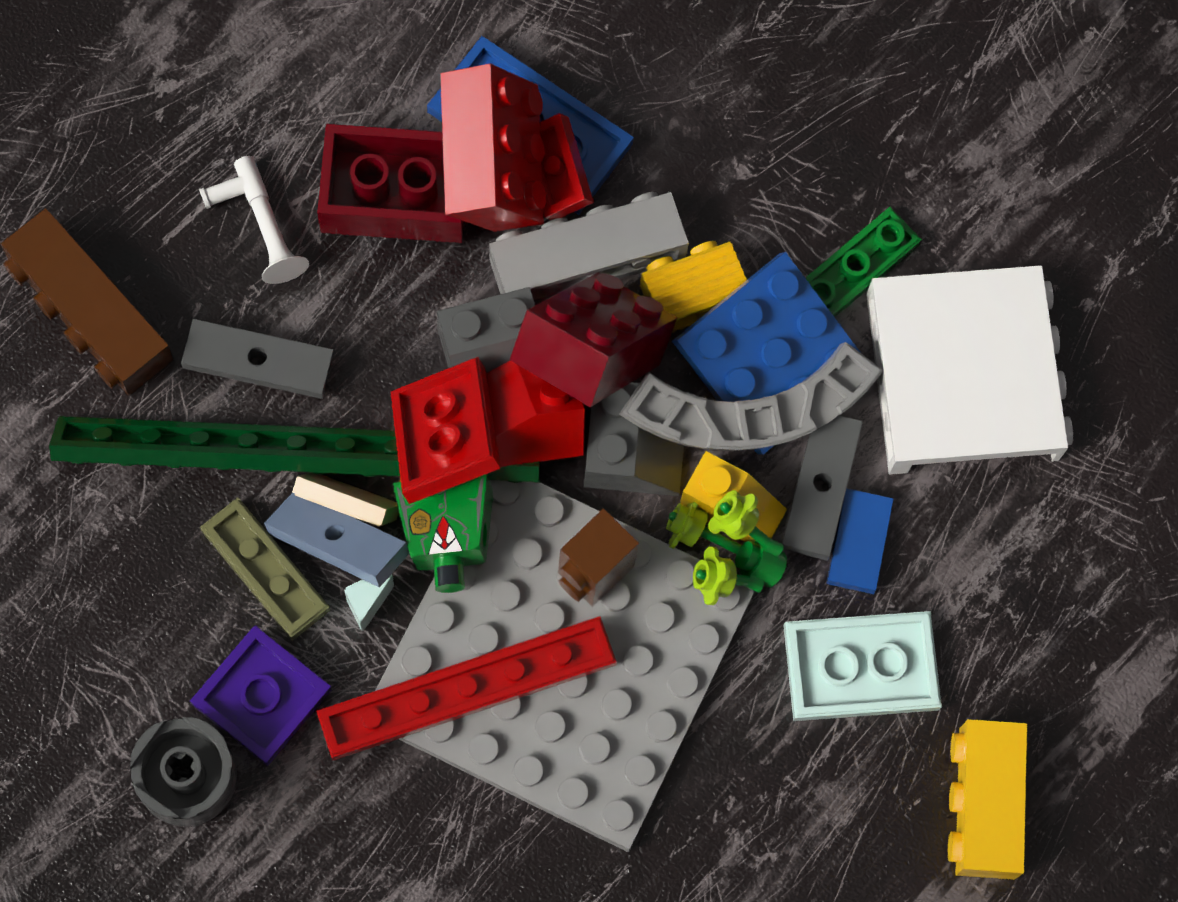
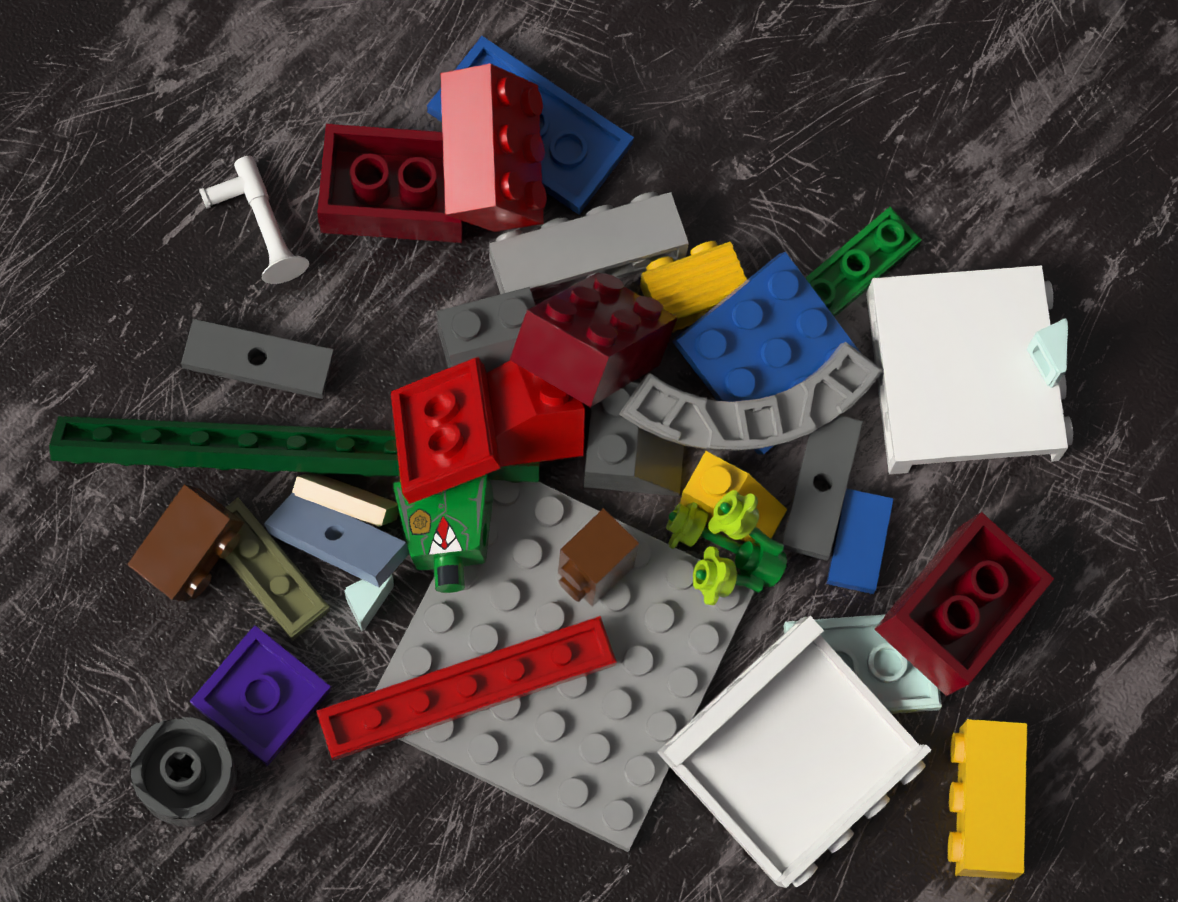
(87, 302): reddish brown brick -> none
(187, 544): none -> reddish brown brick
(562, 169): red plate -> none
(794, 754): none -> white panel
(964, 604): none -> dark red brick
(1049, 351): none -> light aqua slope

